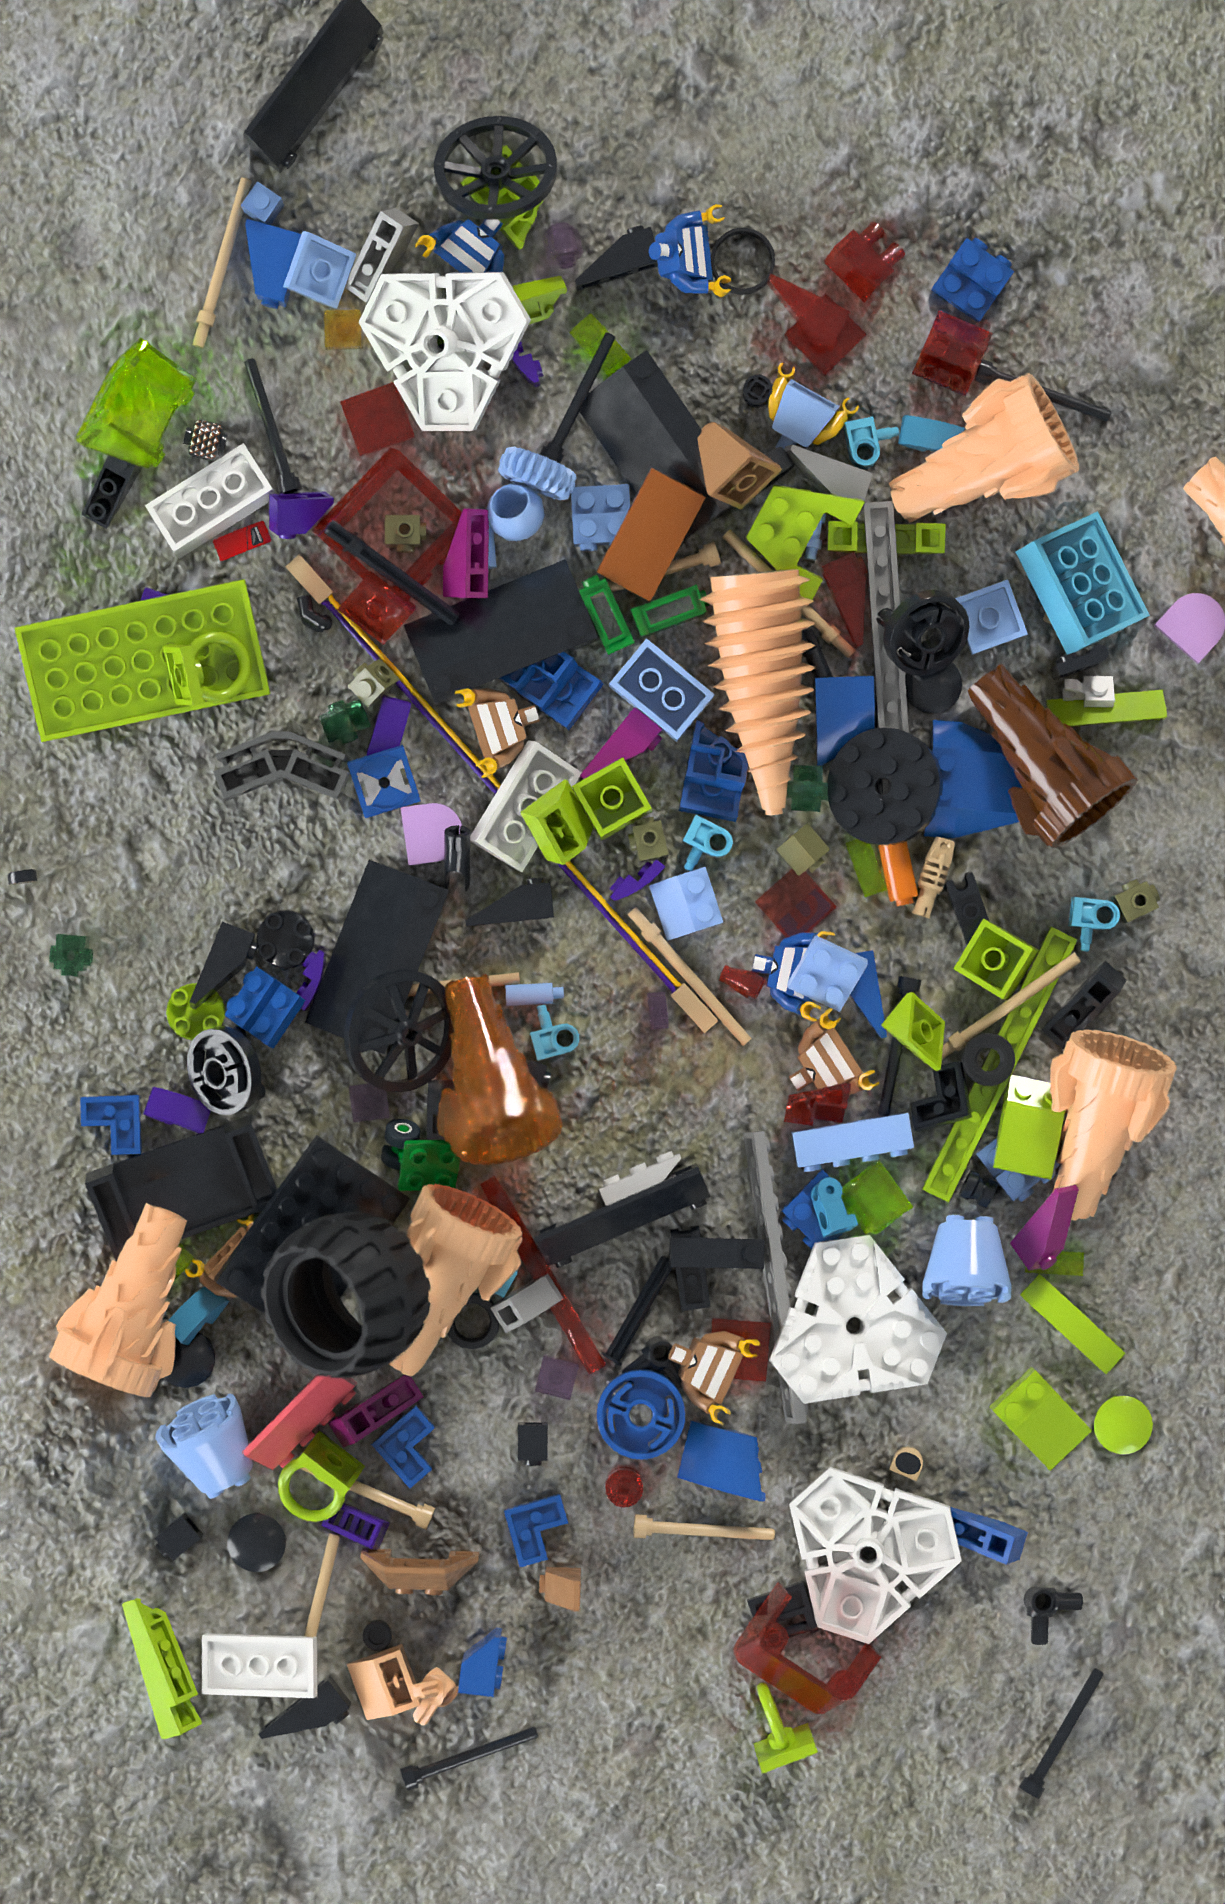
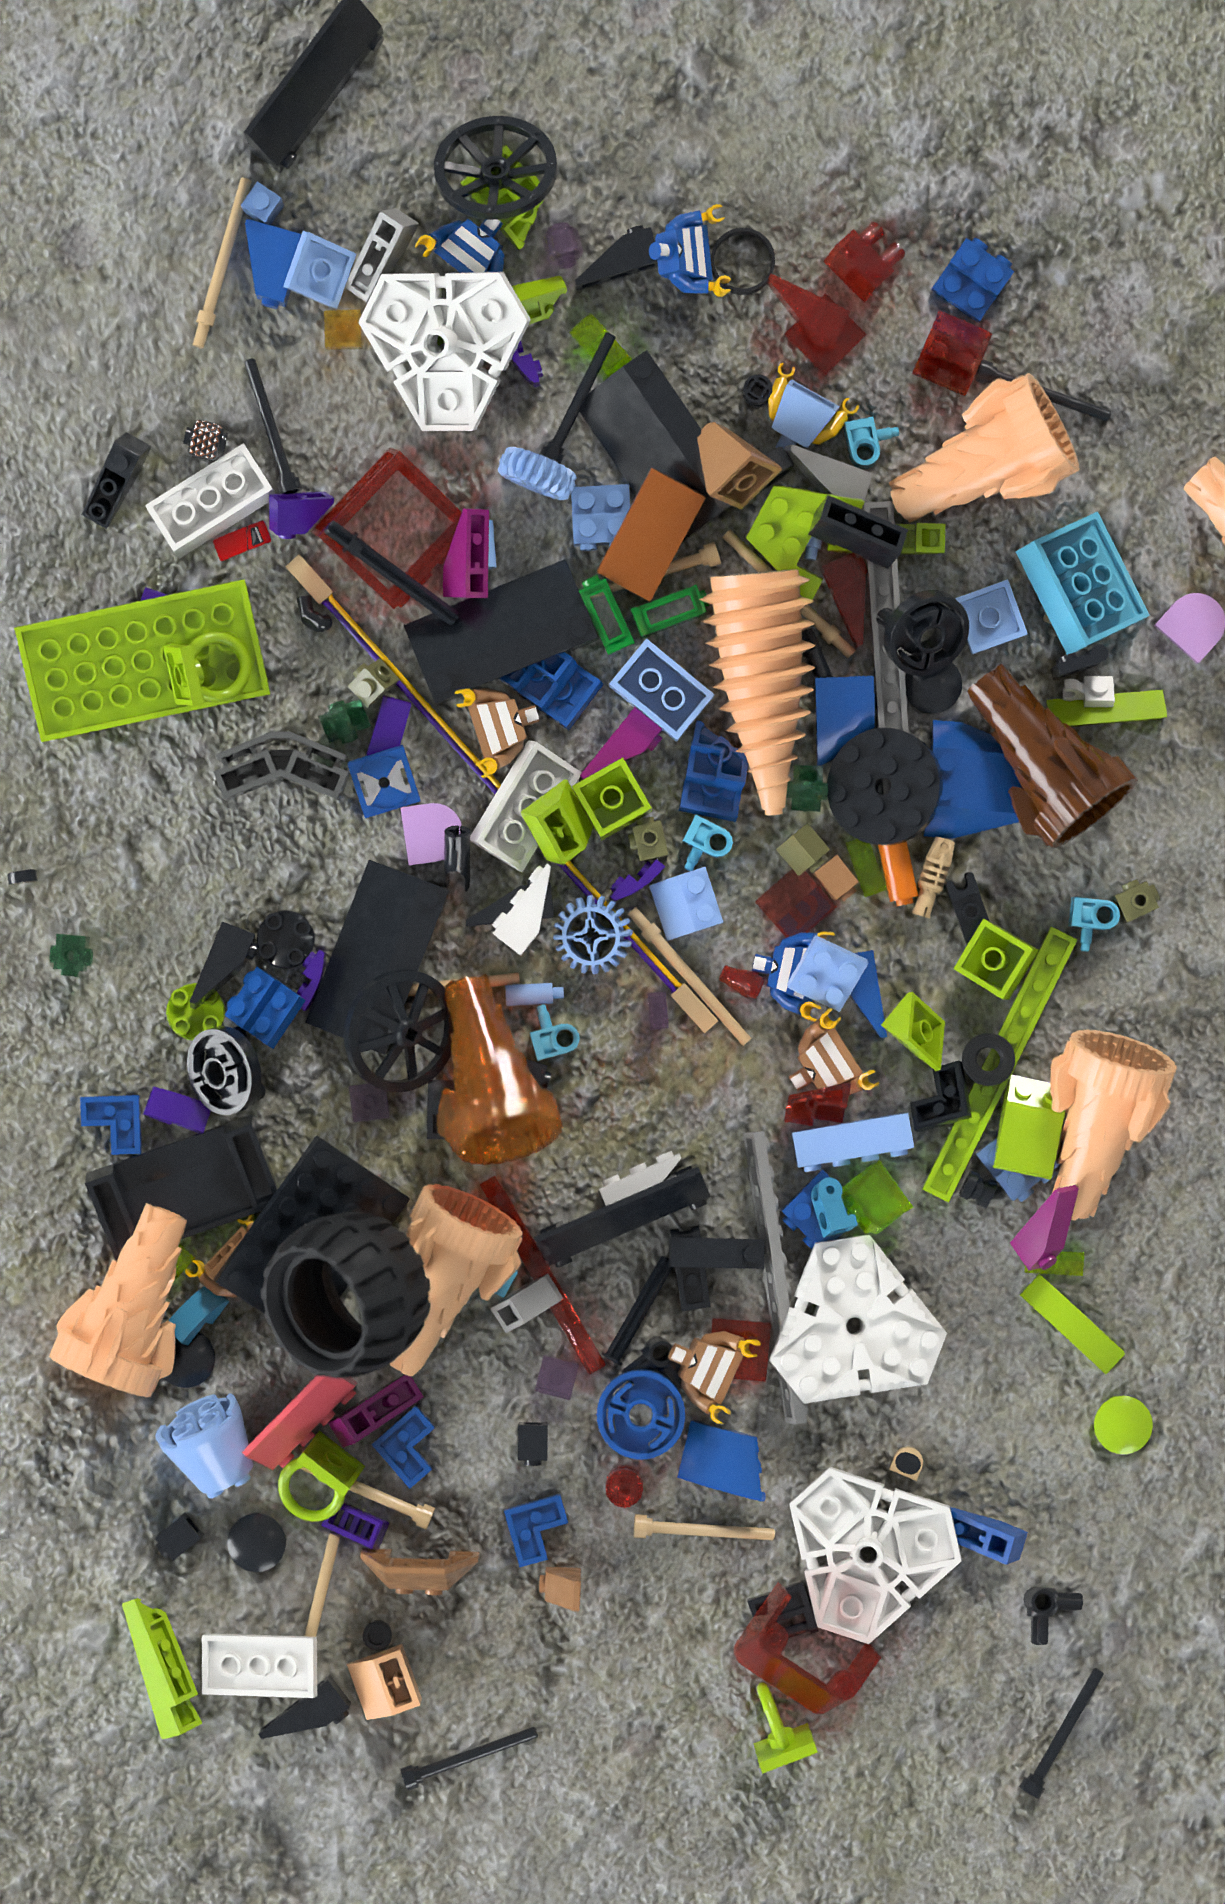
(136, 406): clear neon green windscreen -> none
(377, 419): clear red tile -> none
(377, 607): clear red tile -> none
(404, 532): olive brick -> none
(418, 1160): green plate -> none
(435, 1691): light nougat axle -> none
(480, 1666): blue slope -> none
(487, 1337): black tyre -> none
(515, 512): light blue helmet -> none
(524, 919): none -> white slope
(593, 947): none -> light blue gear
(836, 879): none -> medium nougat brick
(858, 531): none -> black piece
(905, 986): black piece -> none
(926, 433): dark azure slope -> none
(959, 1040): tan bar -> none
(967, 1264): light blue cone -> none
(1040, 1418): lime slope -> none
(1085, 1004): black slope -> none

